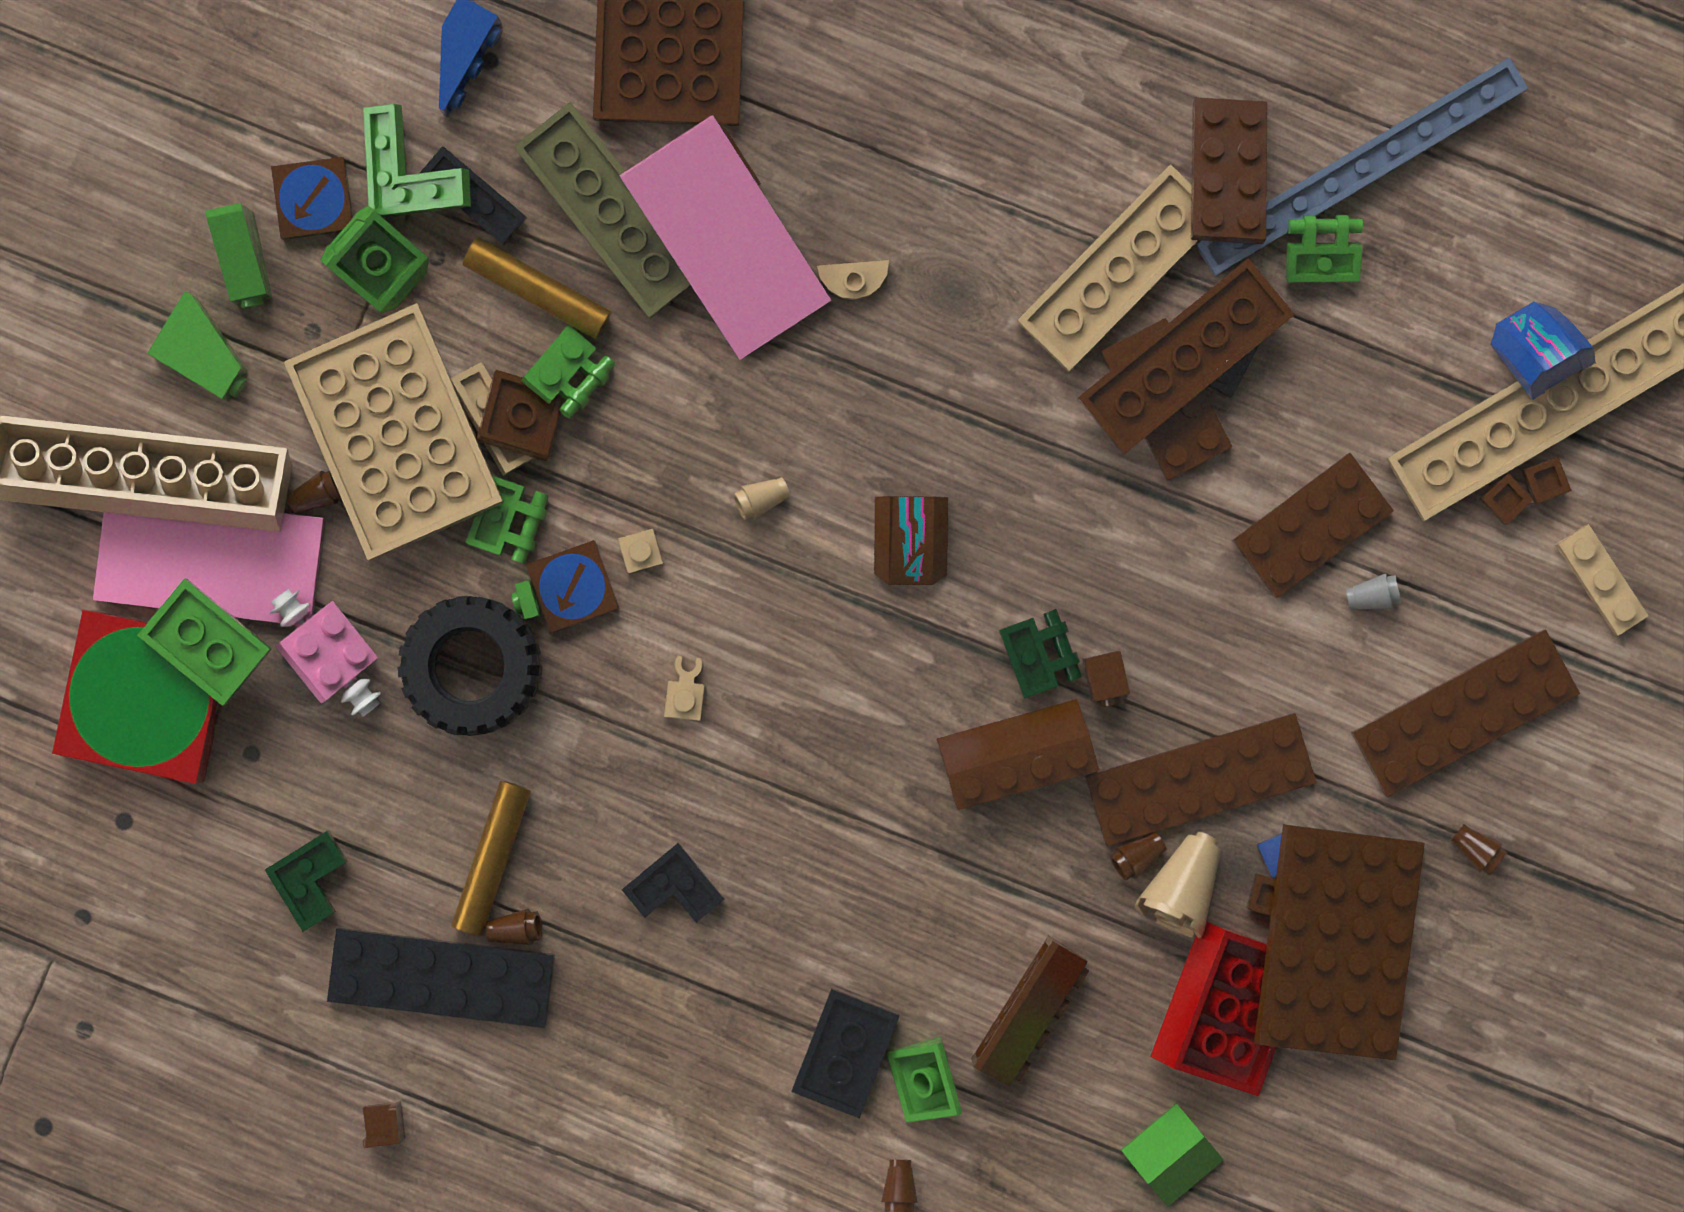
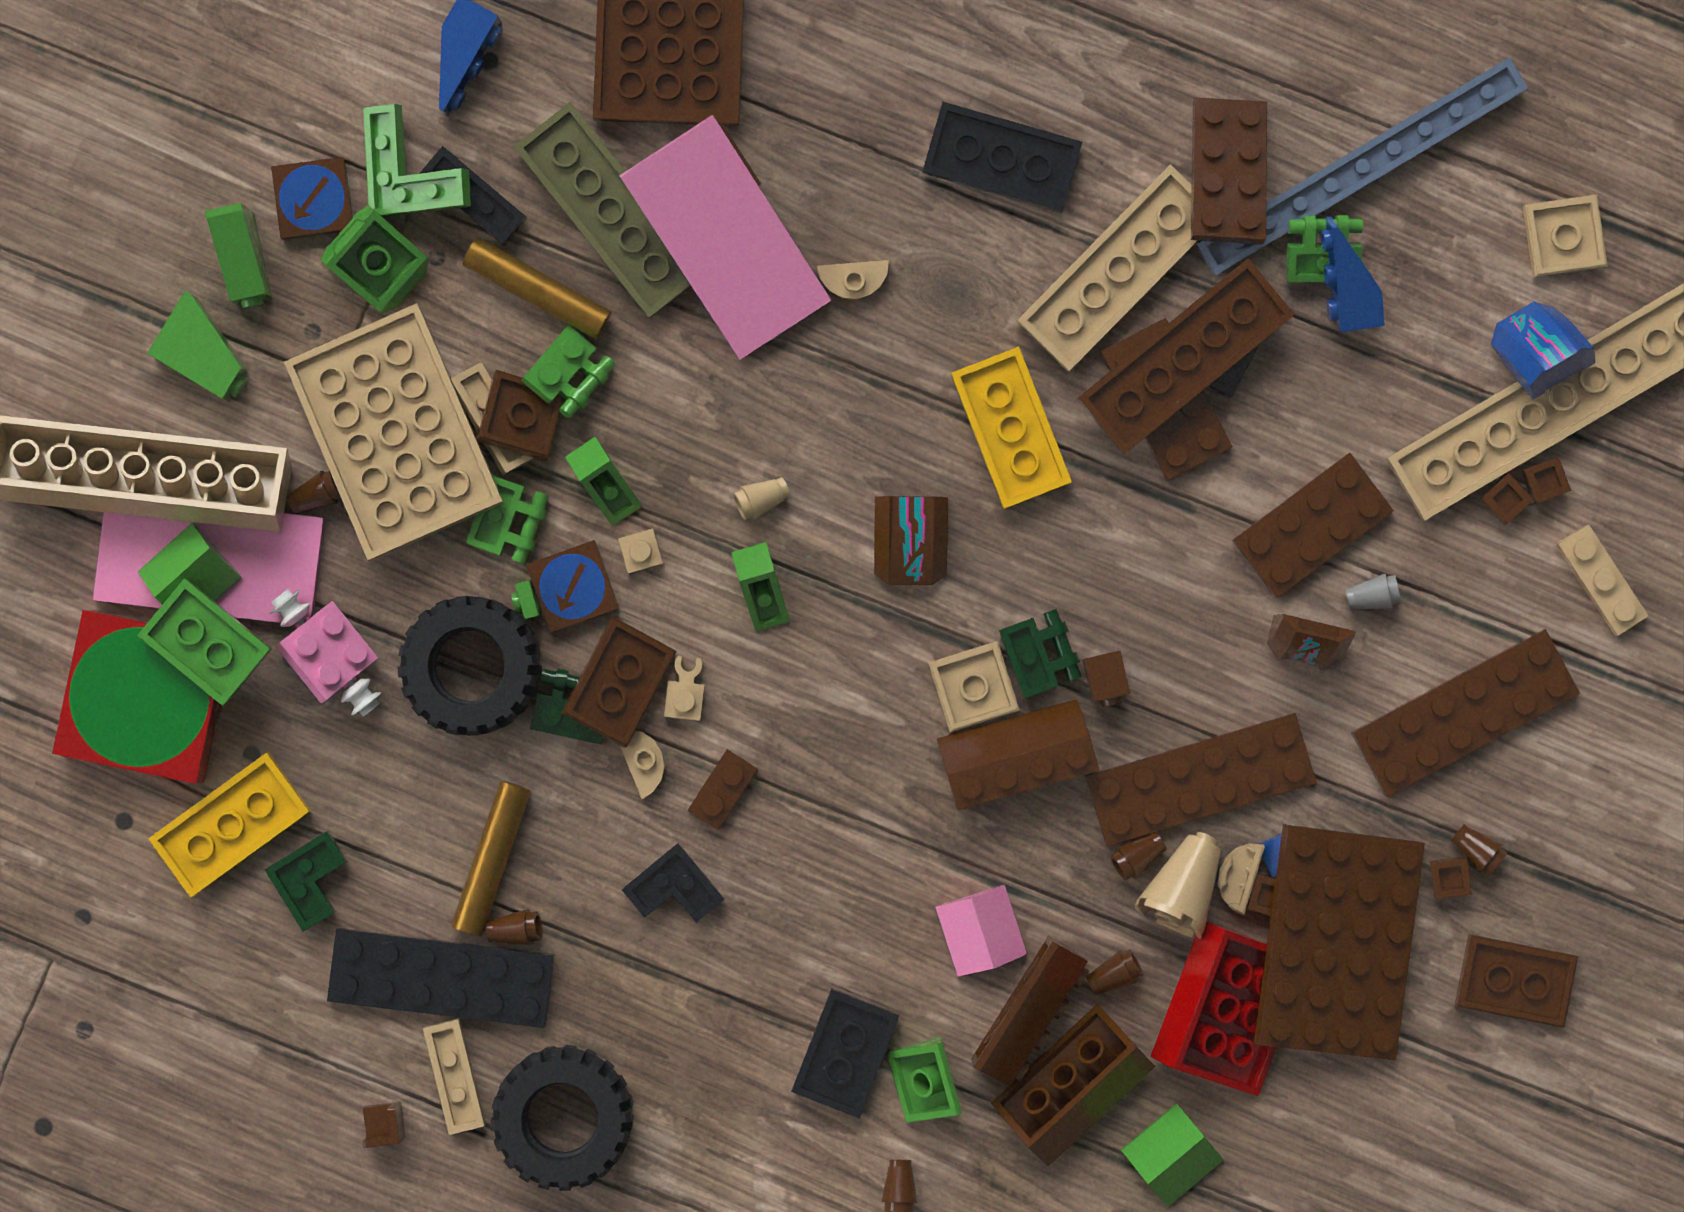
(190, 558): none -> bright green slope
(229, 824): none -> yellow plate
(454, 1076): none -> tan plate
(533, 1158): none -> black tyre
(548, 709): none -> dark green plate
(603, 481): none -> bright green slope
(618, 682): none -> reddish brown tile
(645, 762): none -> tan plate
(722, 789): none -> reddish brown plate
(760, 586): none -> bright green slope
(973, 686): none -> tan tile
(981, 931): none -> bright pink slope
(1002, 157): none -> black plate
(1011, 427): none -> yellow plate
(1072, 1085): none -> reddish brown slope
(1116, 972): none -> reddish brown cone
(1238, 875): none -> tan plate
(1308, 641): none -> reddish brown slope
(1355, 294): none -> blue slope
(1450, 877): none -> reddish brown plate
(1516, 980): none -> reddish brown tile
(1565, 236): none -> tan tile

